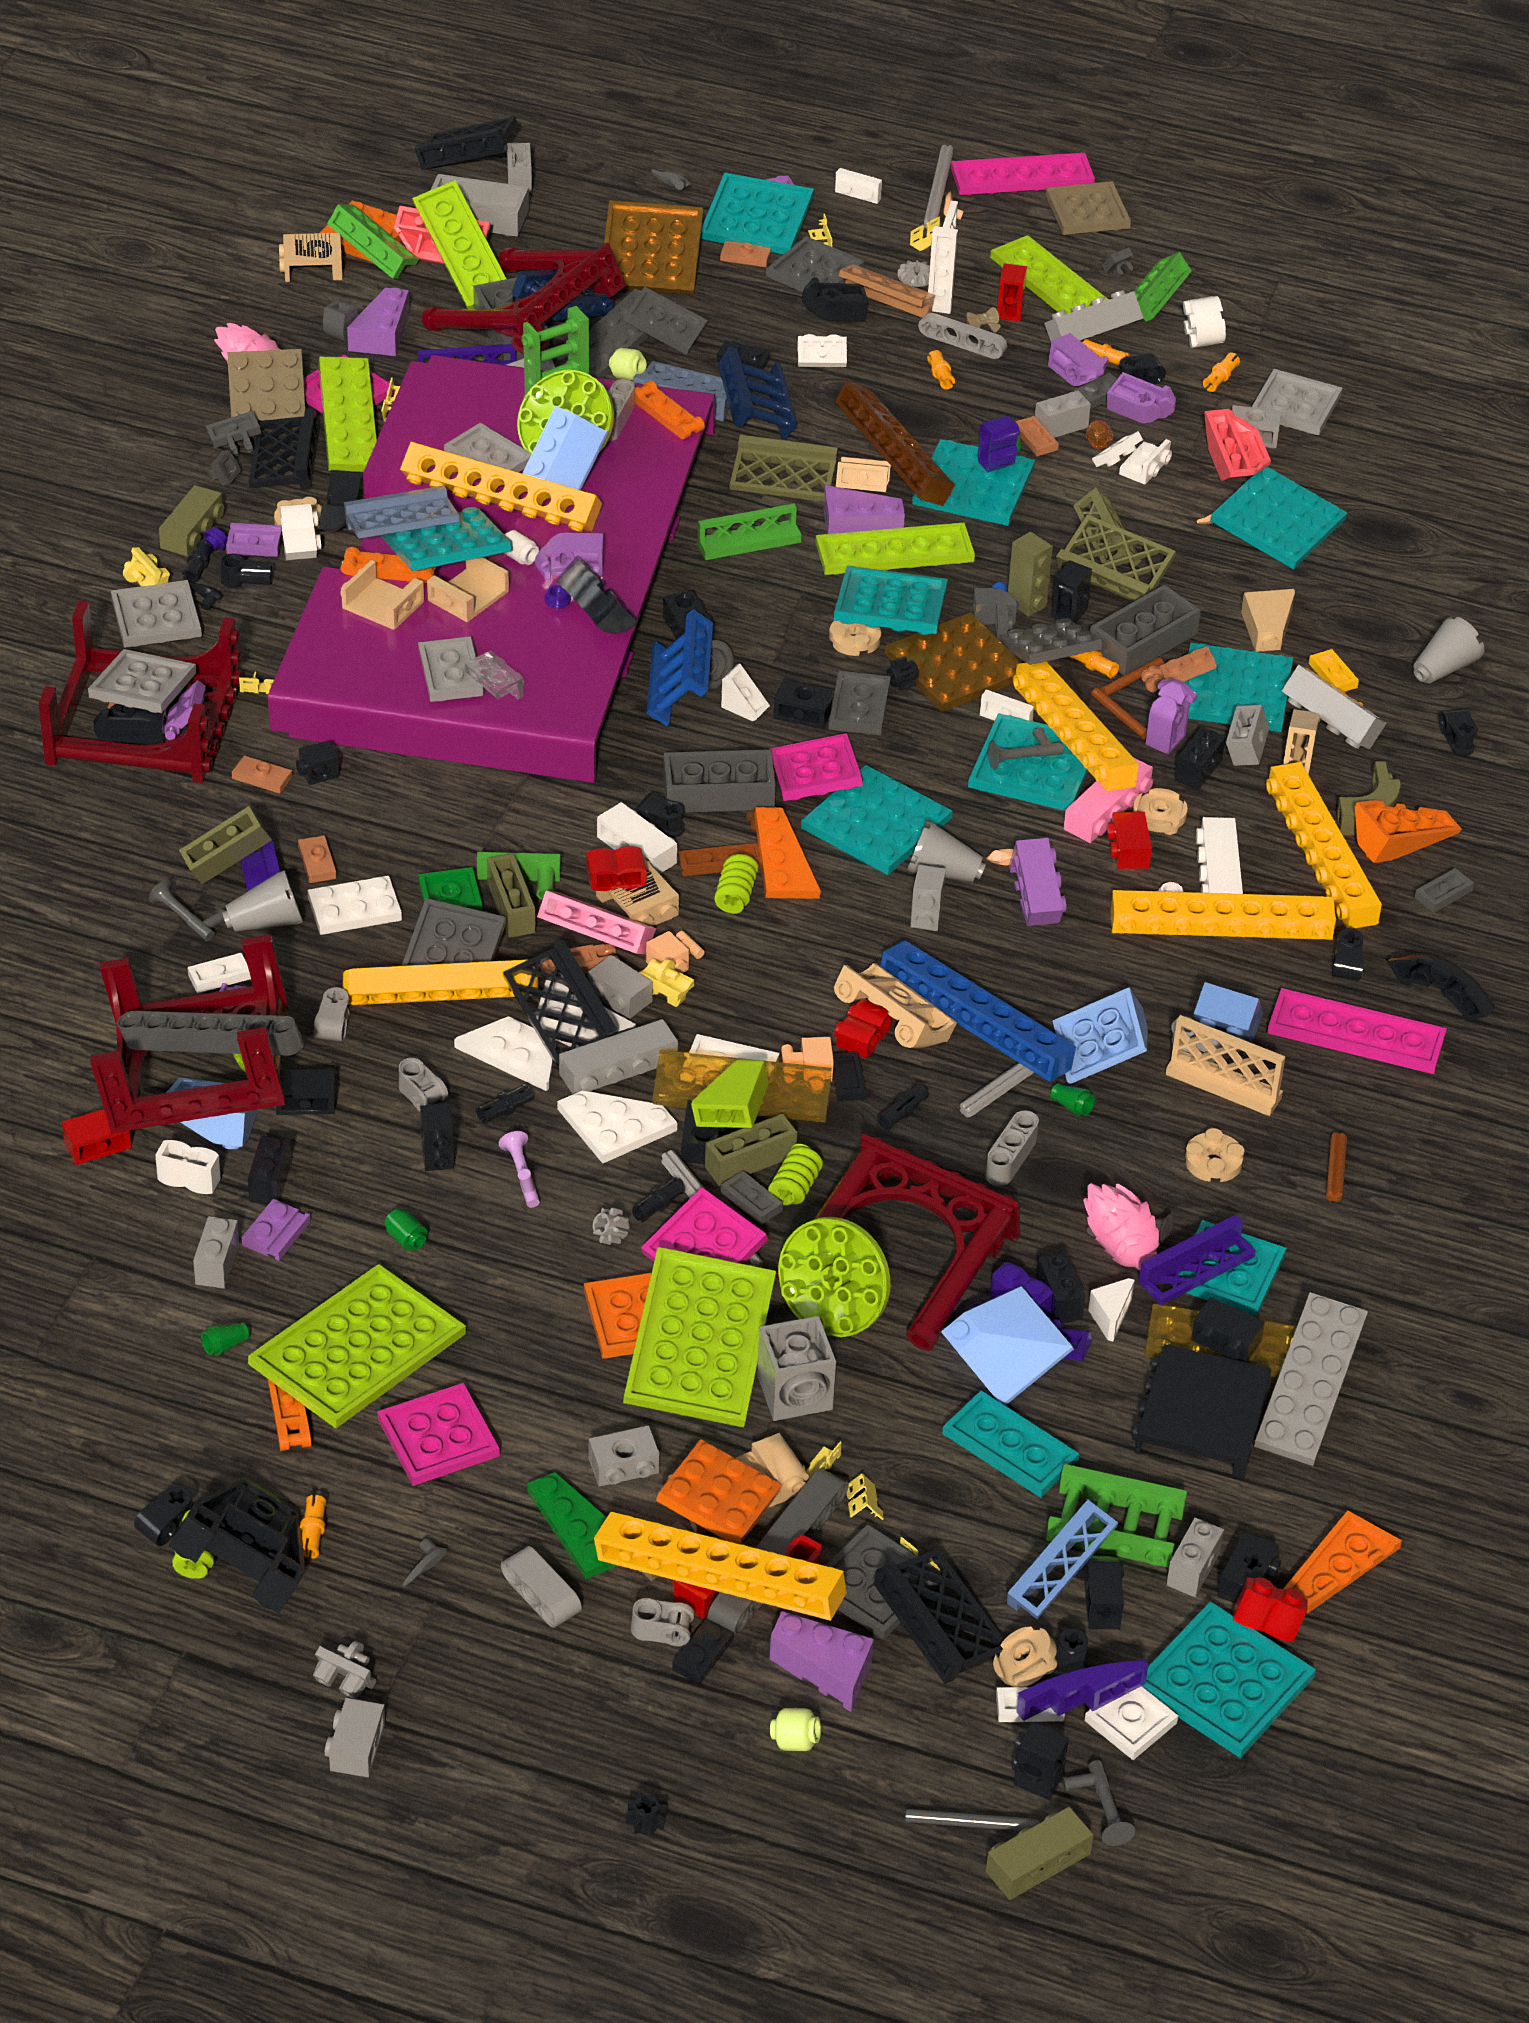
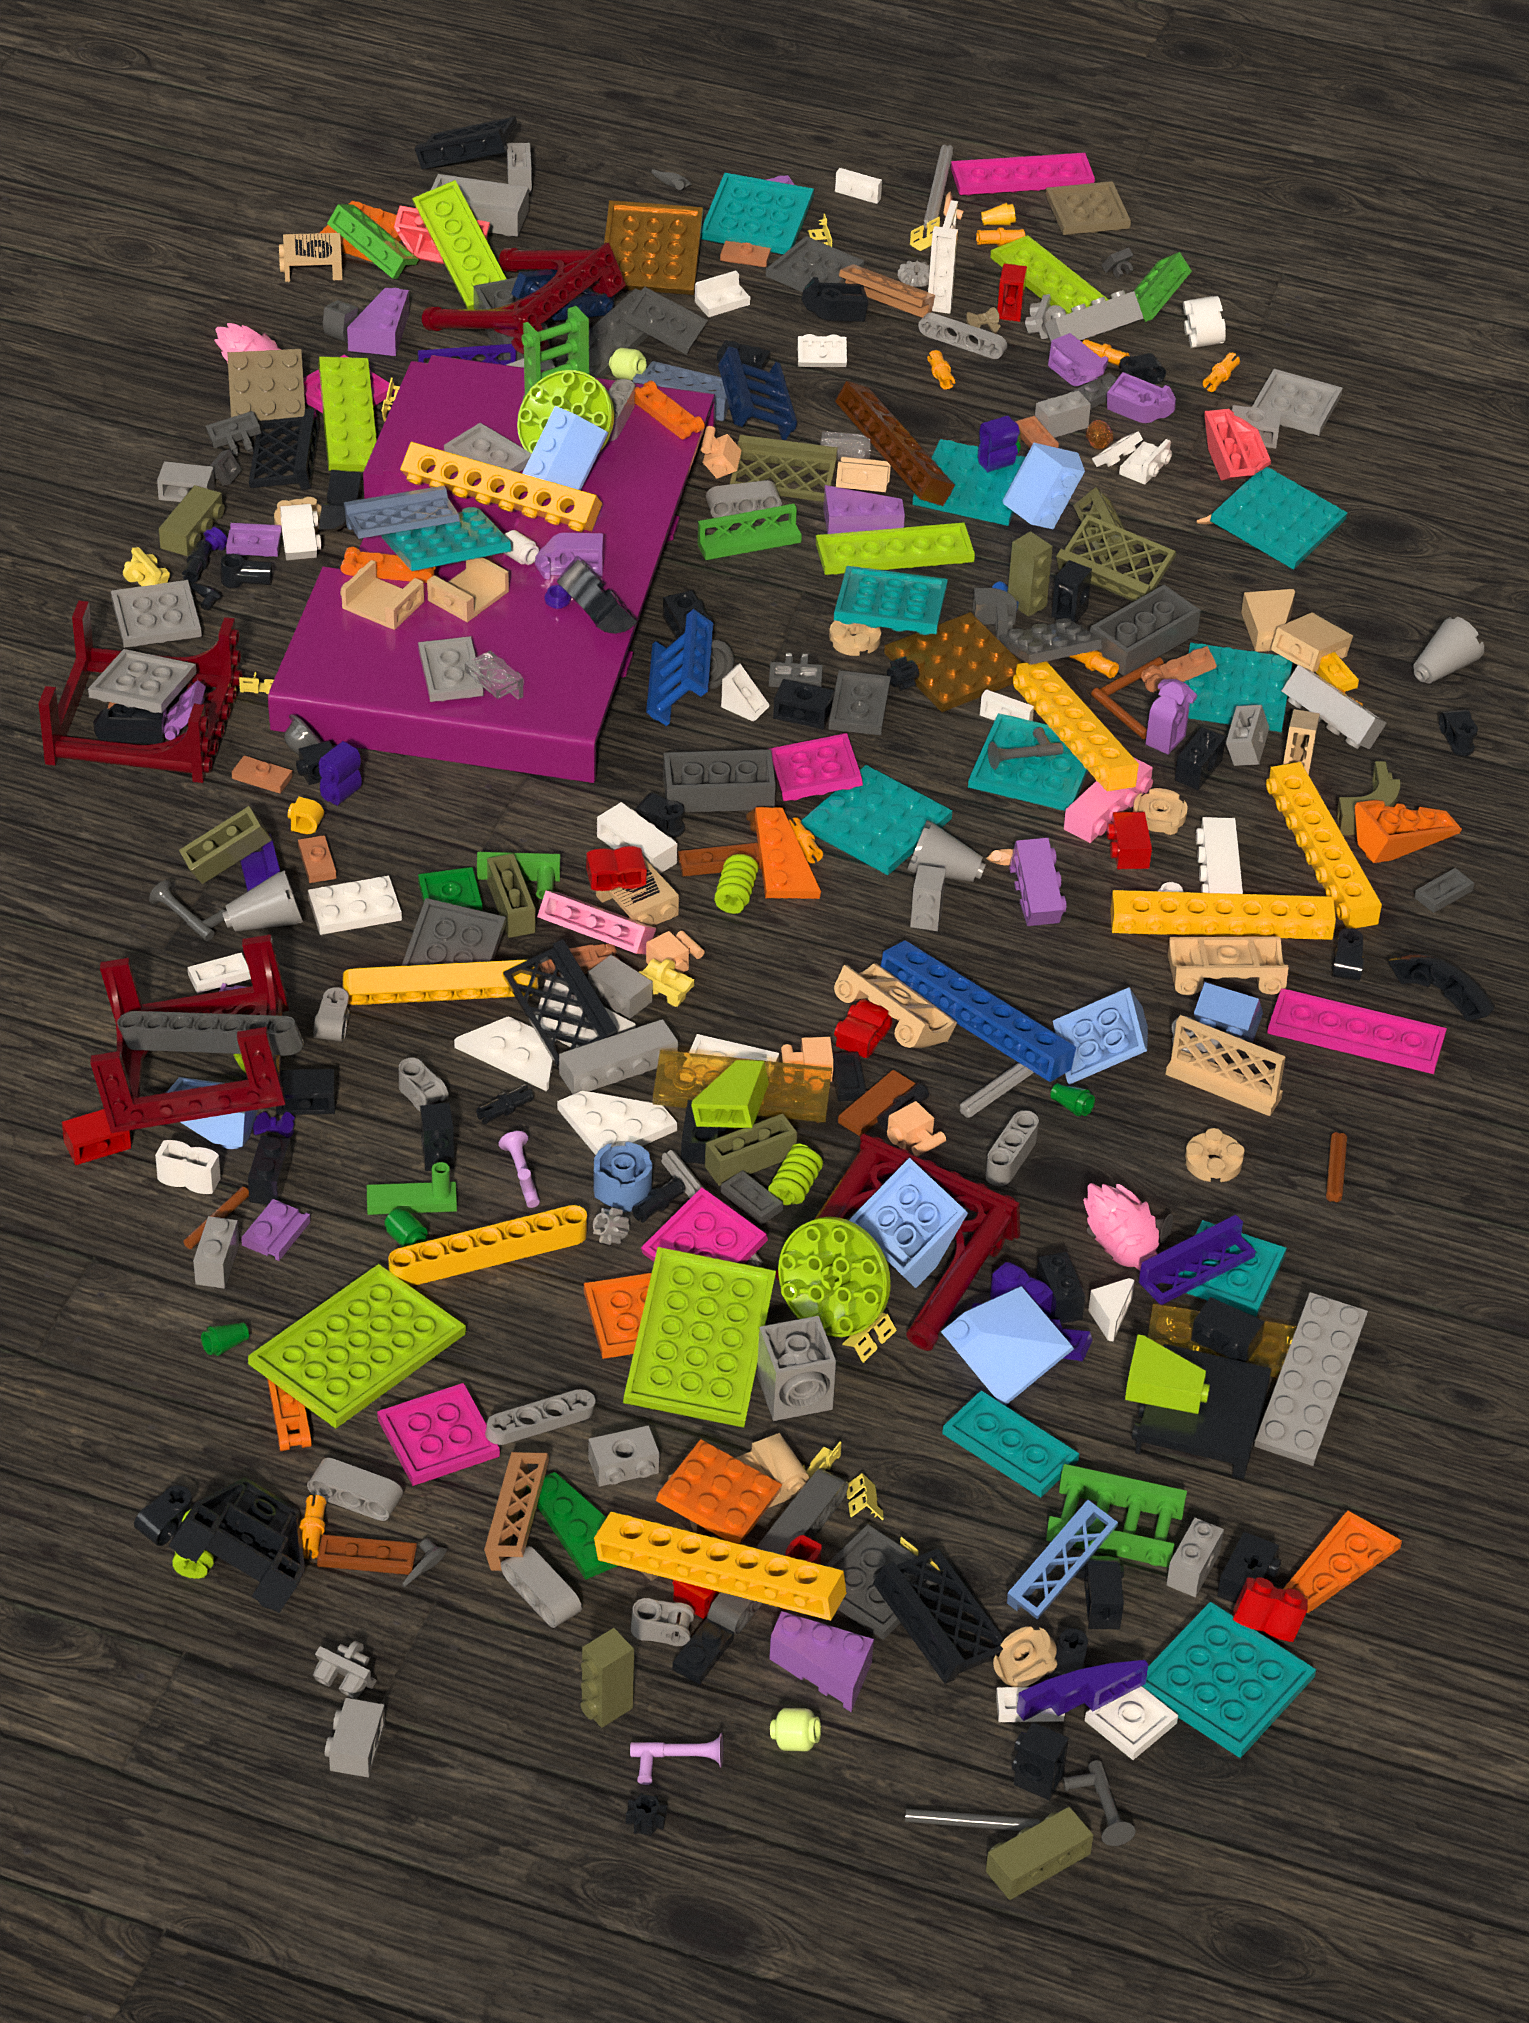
(179, 478): none -> light grey brick
(222, 1212): none -> dark orange bar
(284, 1126): none -> dark purple piece
(299, 735): none -> dark grey hat
(305, 815): none -> yellow plate
(340, 773): none -> dark purple brick
(355, 1489): none -> light grey beam
(366, 1554): none -> dark orange tile
(415, 1197): none -> bright green piece
(489, 1245): none -> yellow beam
(502, 1432): none -> light grey beam
(510, 1503): none -> medium nougat fence
(607, 1678): none -> olive brick
(622, 1175): none -> medium blue brick
(648, 1750): none -> lavender piece
(720, 294): none -> white bracket
(720, 453): none -> light nougat brick
(742, 498): none -> light grey beam
(802, 673): none -> dark grey hinge
(806, 841): none -> light orange pin
(848, 444): none -> clear bracket
(853, 1340): none -> light yellow piece
(864, 1111): none -> dark orange tile
(911, 1221): none -> light blue slope
(913, 1129): none -> light nougat brick
(998, 236): none -> light orange pin
(1000, 215): none -> yellow cone
(1040, 314): none -> light grey hips
(1044, 484): none -> light blue slope
(1165, 1378): none -> lime slope
(1219, 957): none -> tan piece
(1310, 639): none -> tan panel

